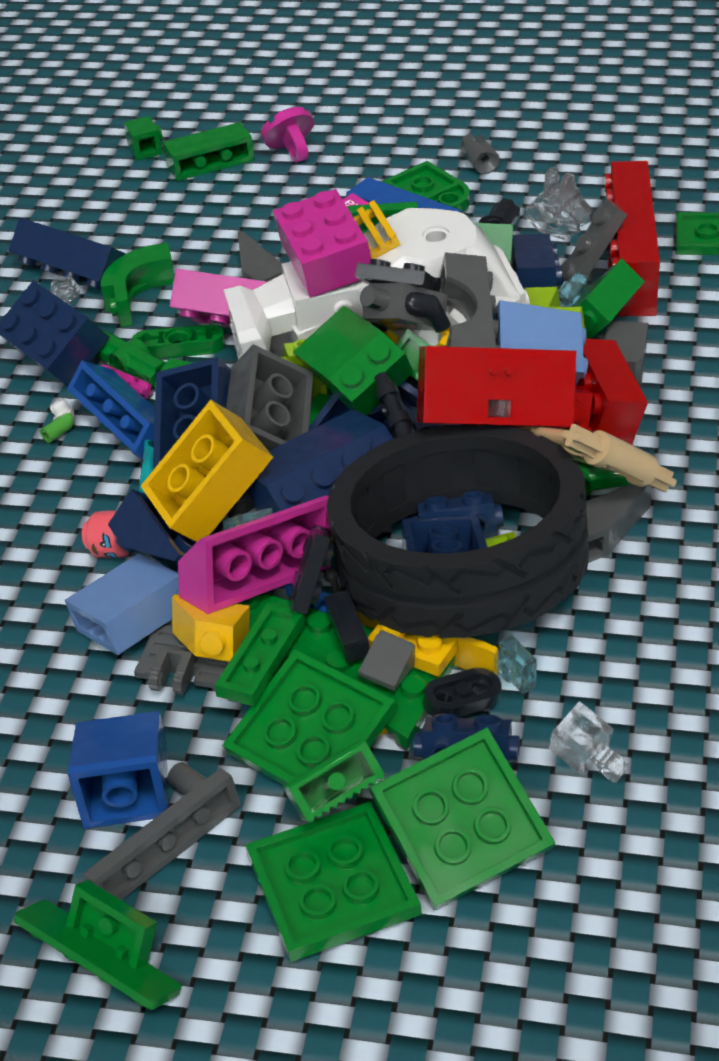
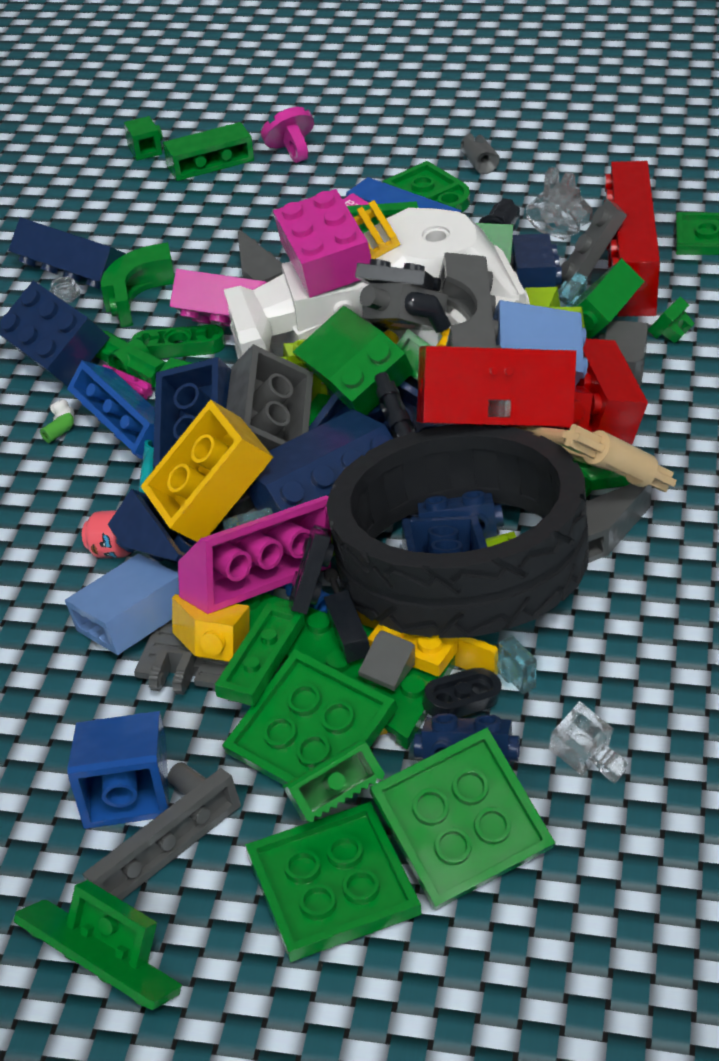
(673, 321): none -> green tile

